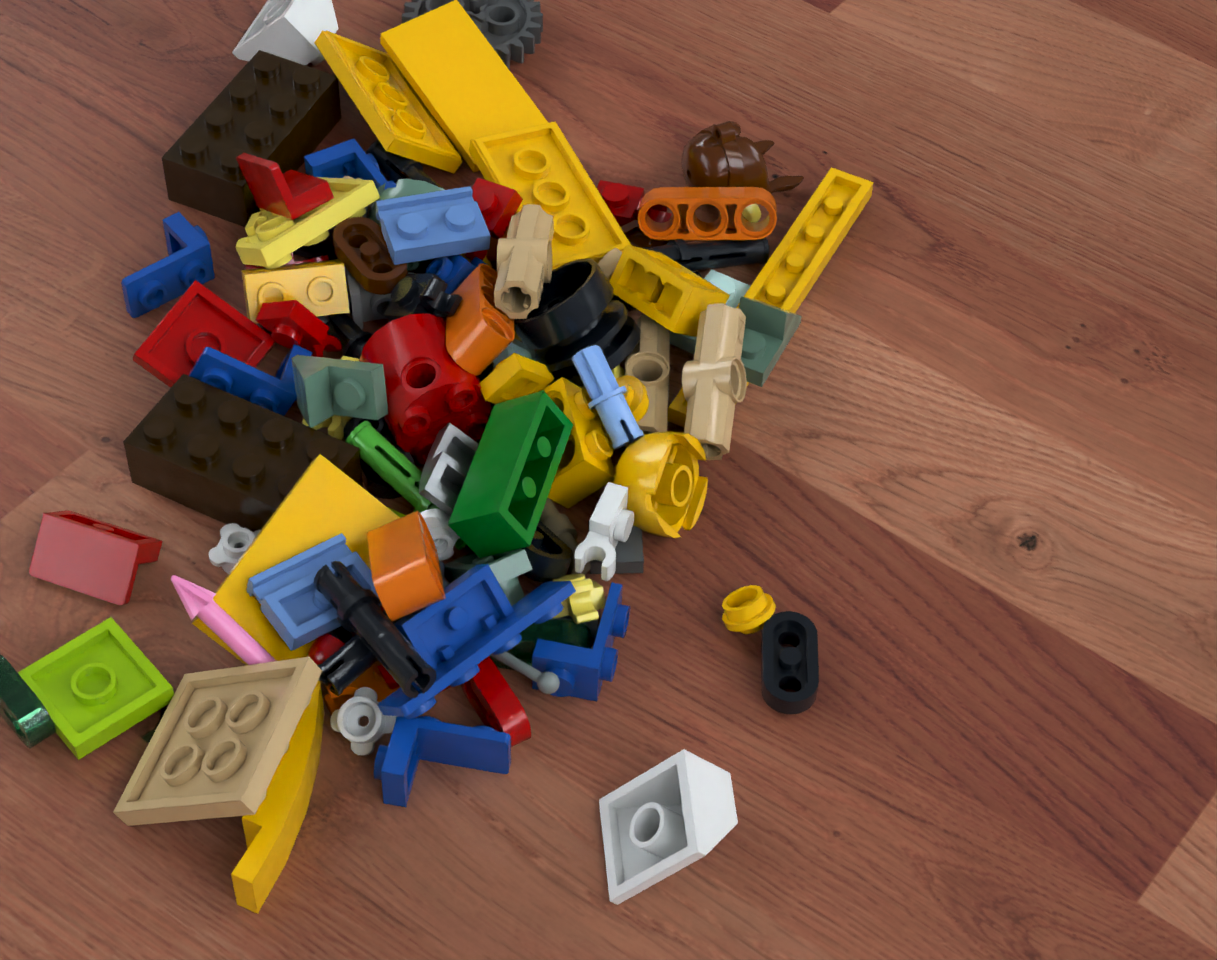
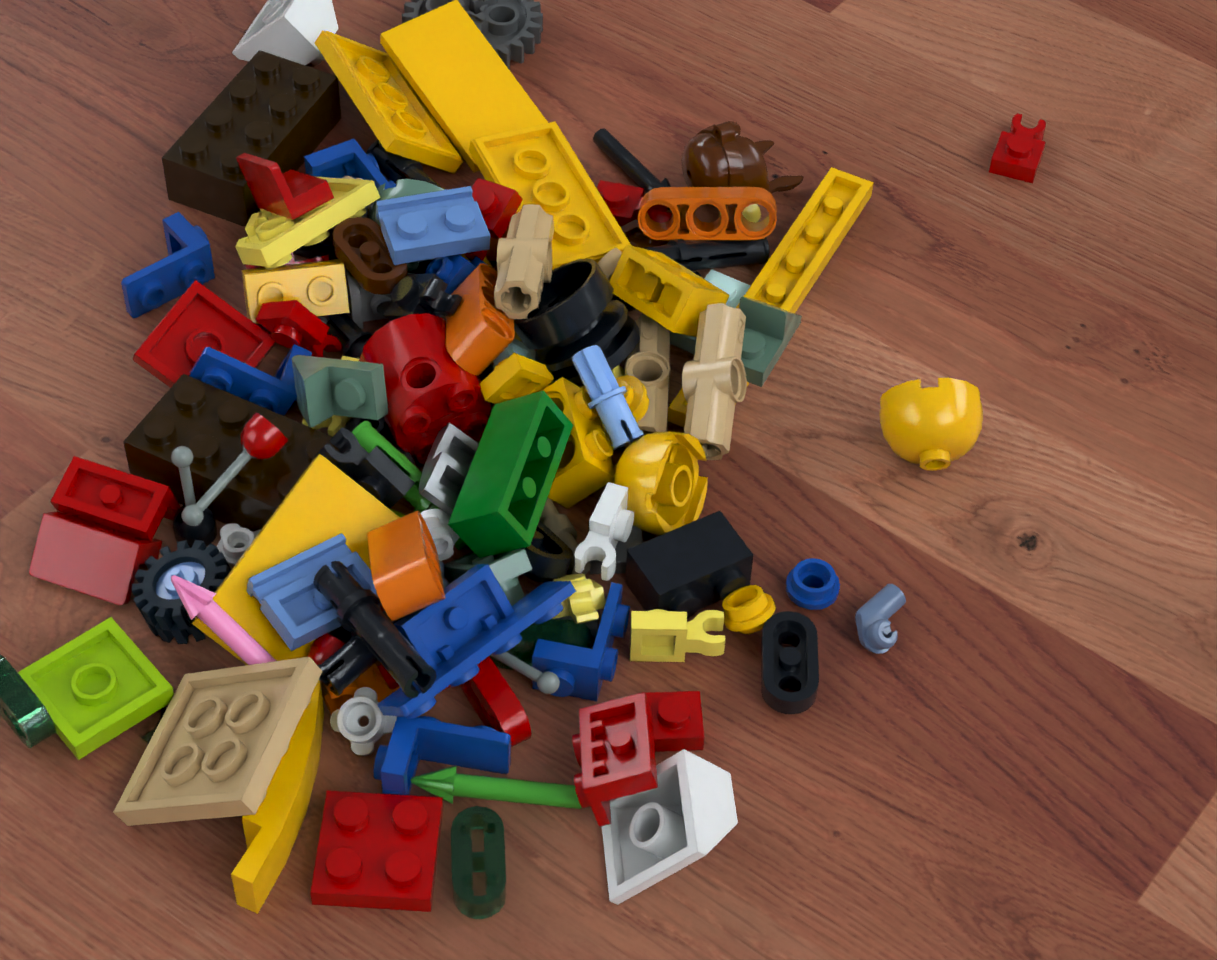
(114, 498): none -> red panel
(158, 597): none -> black wheel
(207, 529): none -> hinge
(260, 441): none -> hinge
(370, 470): none -> black plate
(377, 851): none -> red plate
(448, 783): none -> bright green piece
(467, 862): none -> clear green beam
(614, 753): none -> red bracket
(627, 161): none -> black piece
(667, 635): none -> light yellow plate
(676, 720): none -> red plate
(689, 566): none -> black brick
(816, 574): none -> blue plate
(873, 621): none -> sand blue arm
(931, 422): none -> yellow cylinder
(1019, 151): none -> red plate

